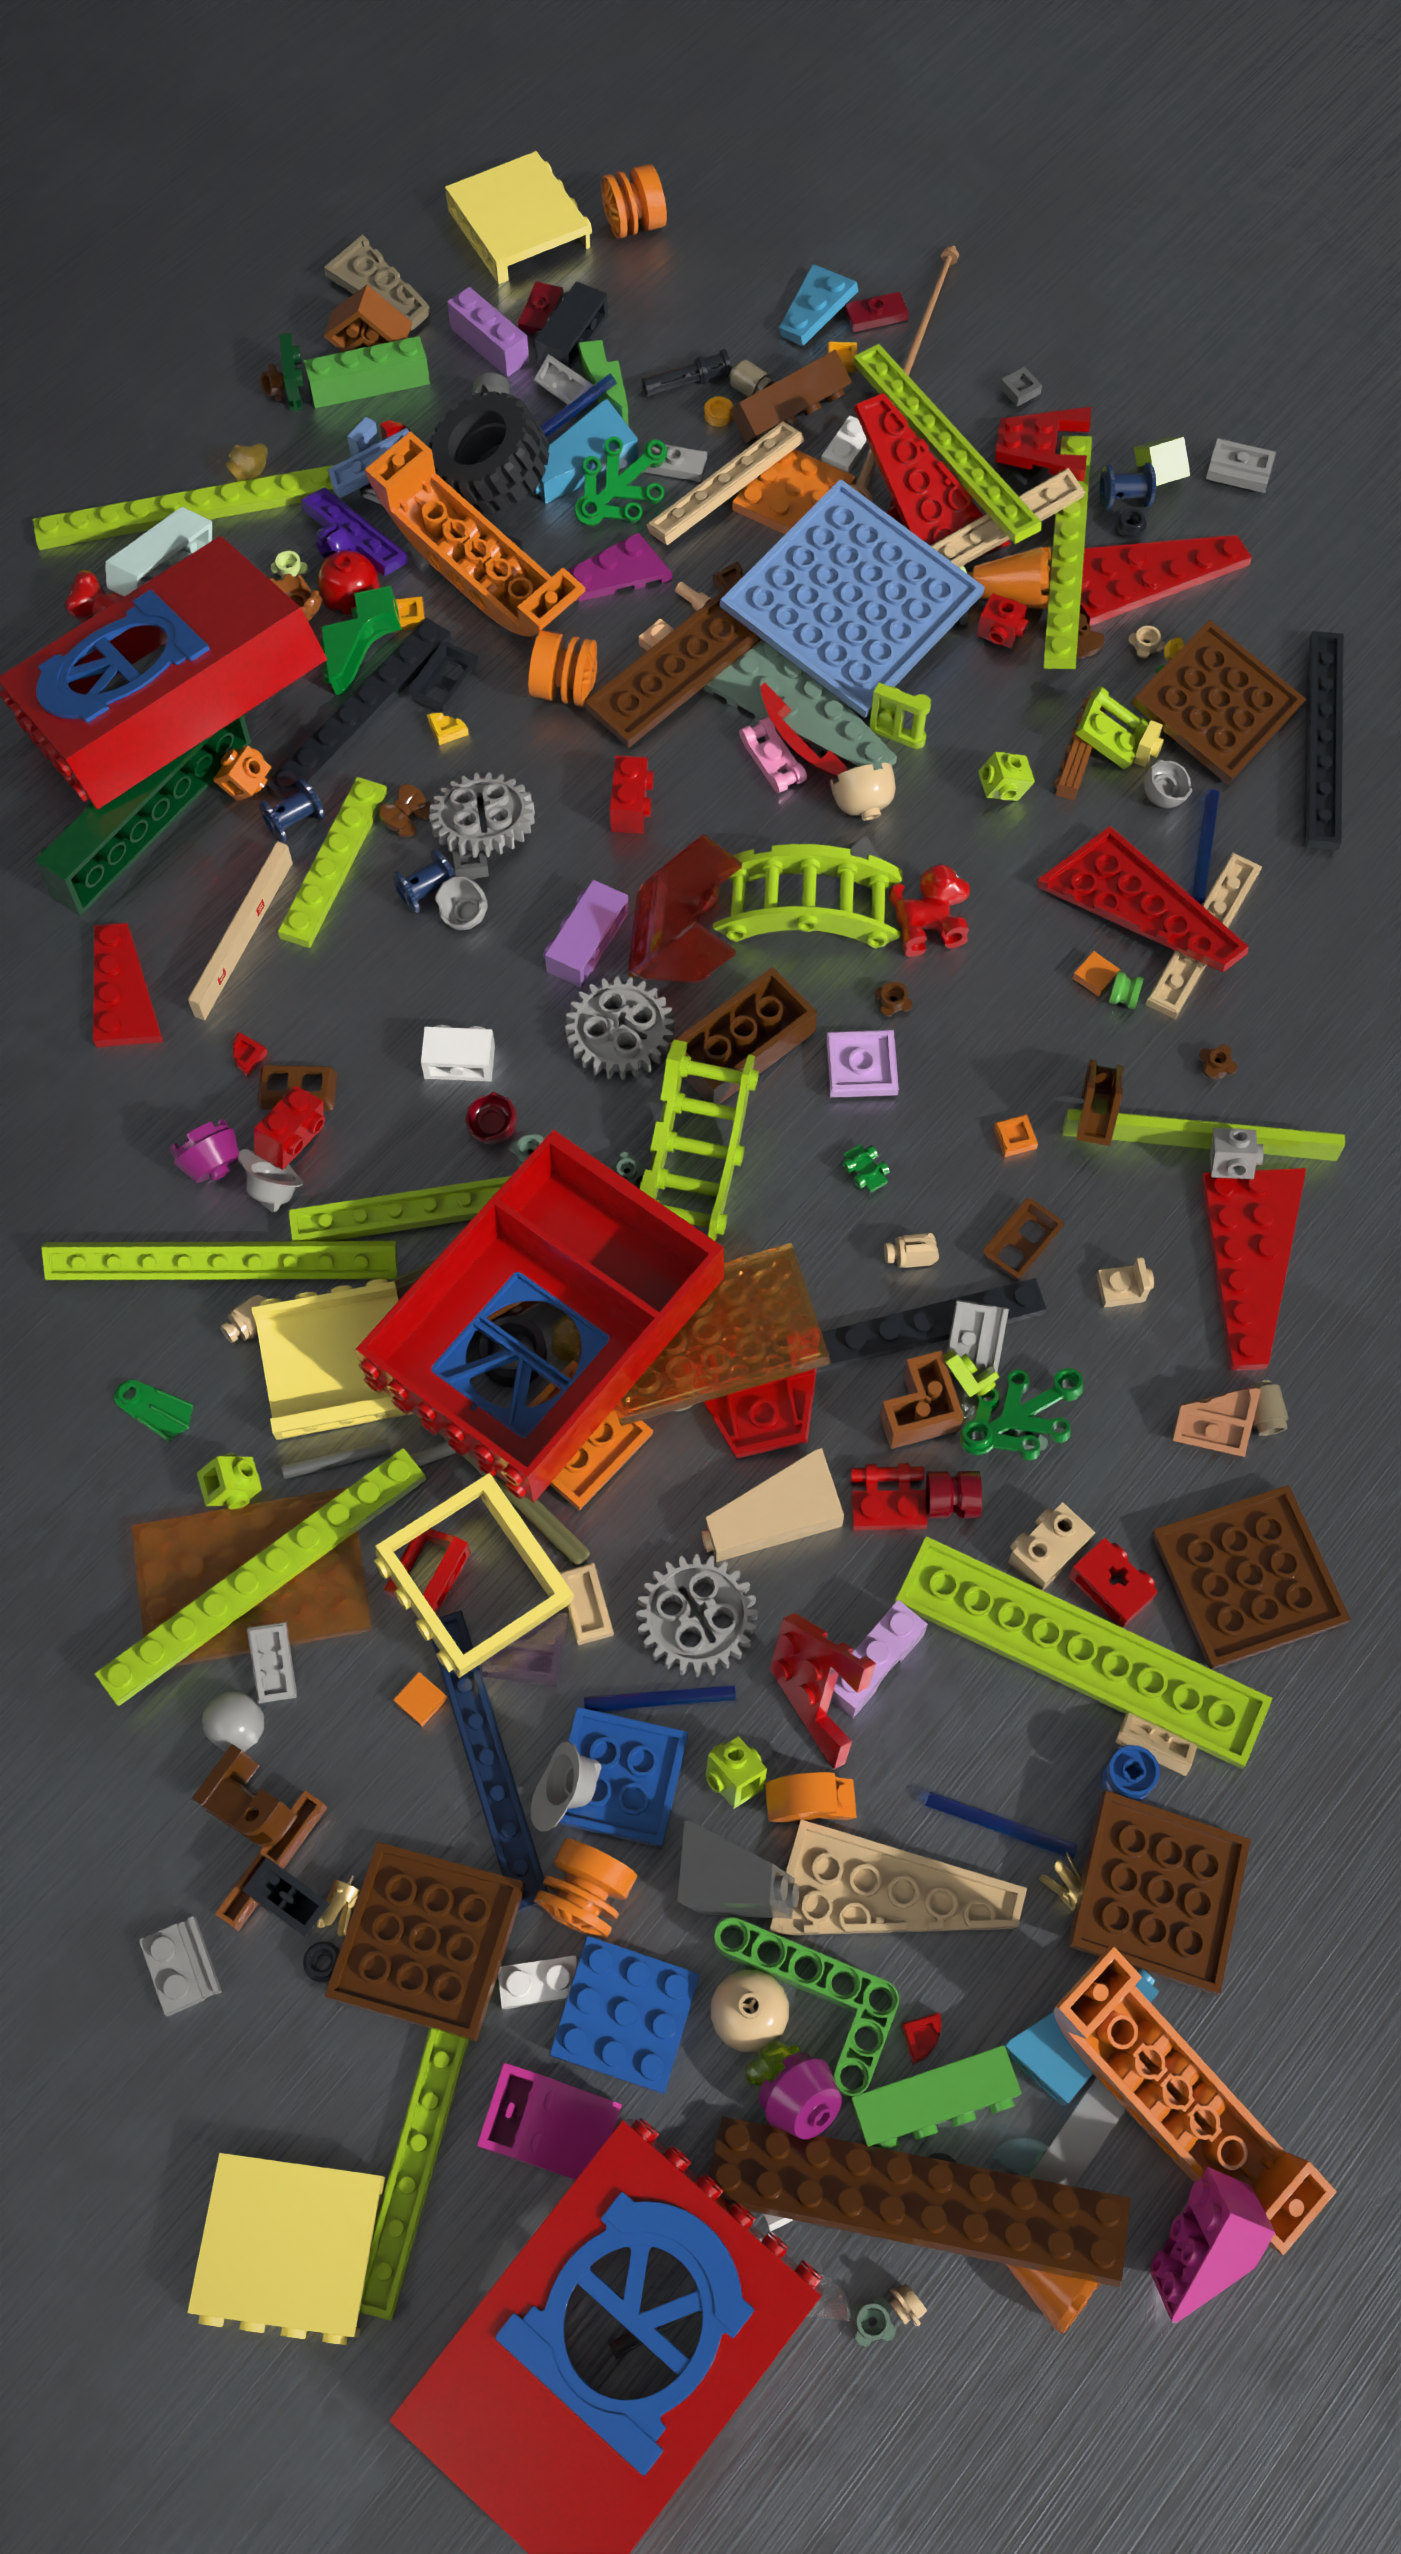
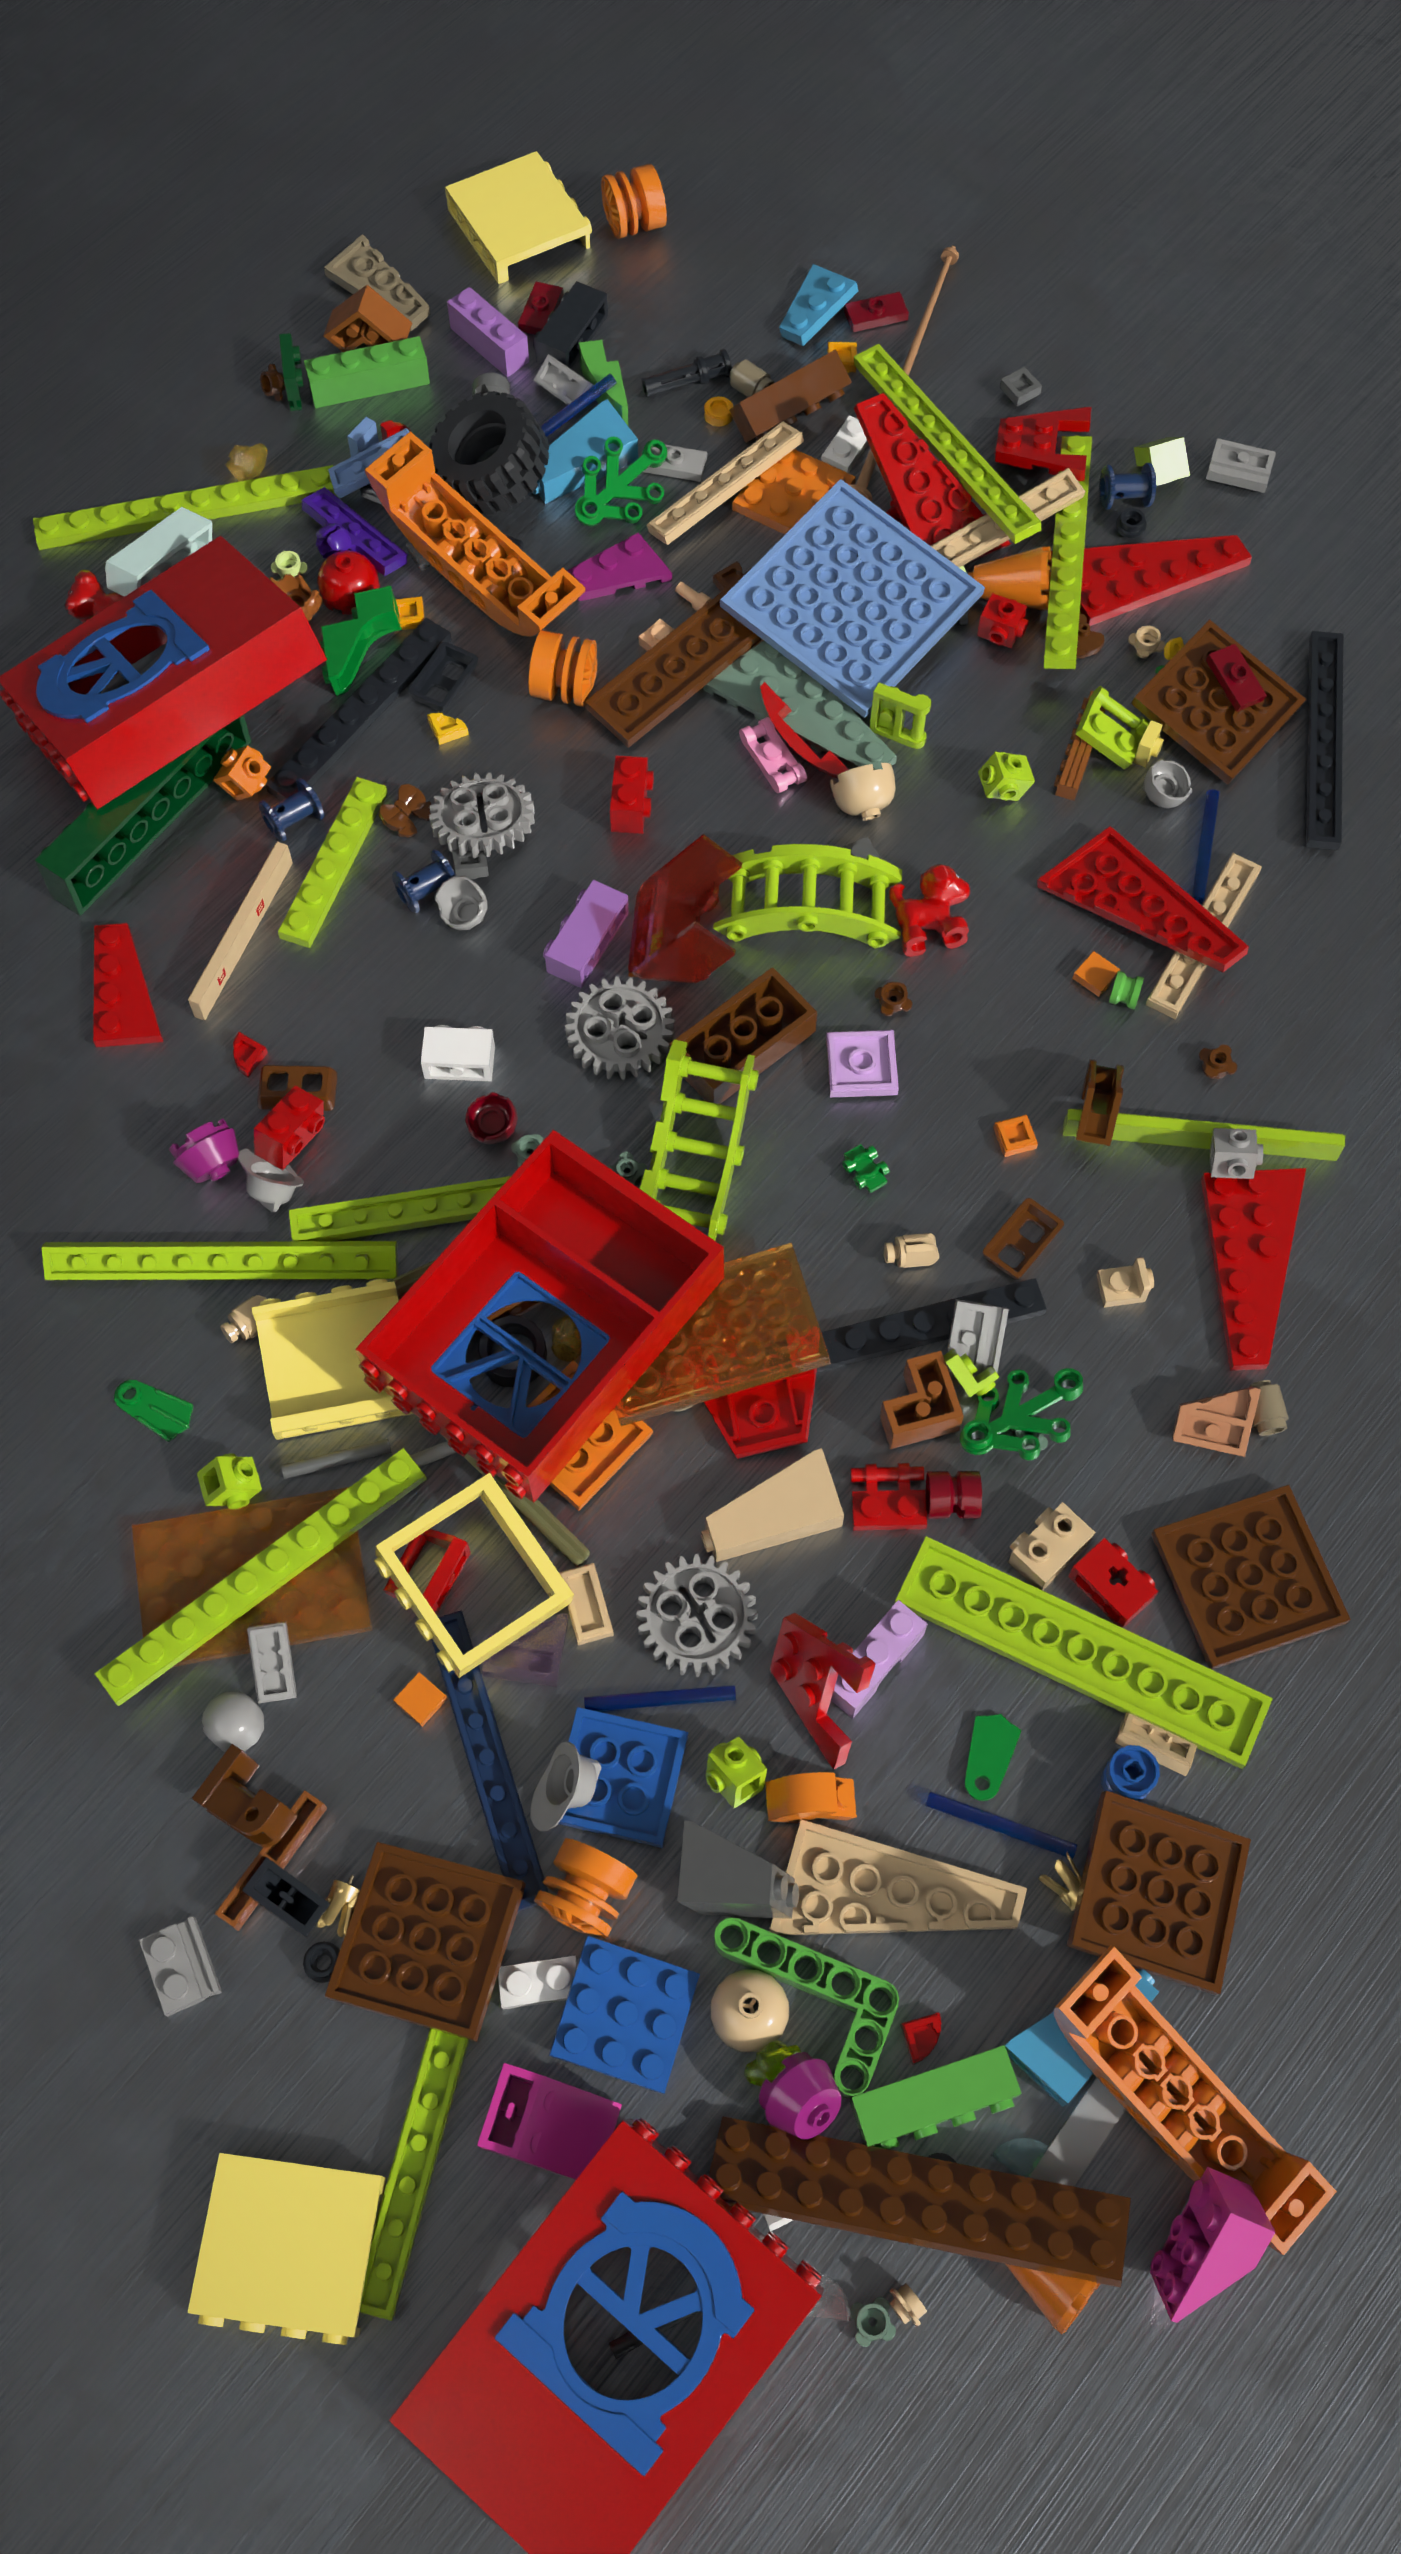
(990, 1754): none -> green piece
(1236, 677): none -> dark red plate

